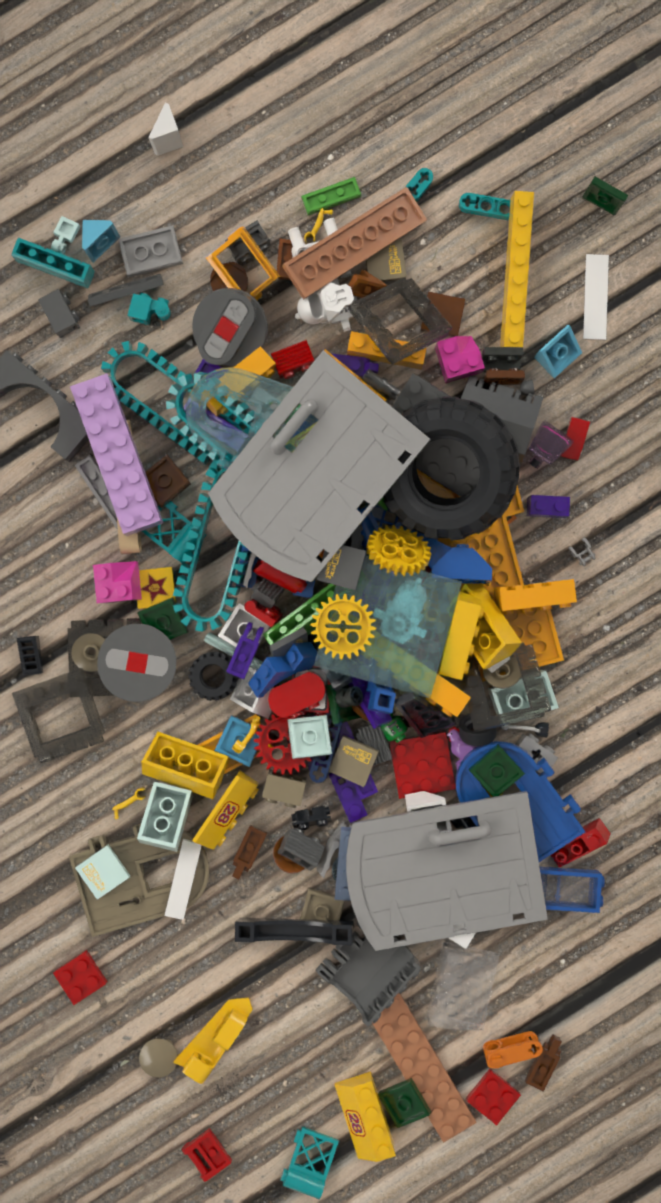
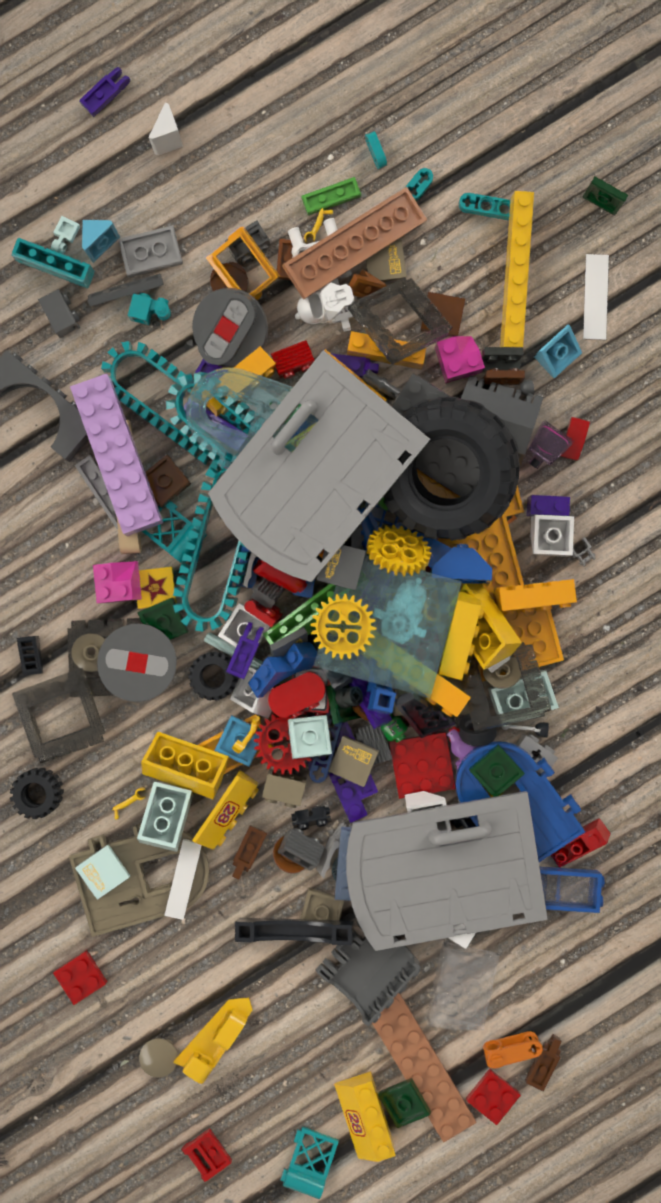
(24, 802): none -> black tyre
(104, 91): none -> dark purple hinge
(376, 150): none -> teal beam
(552, 535): none -> white slope

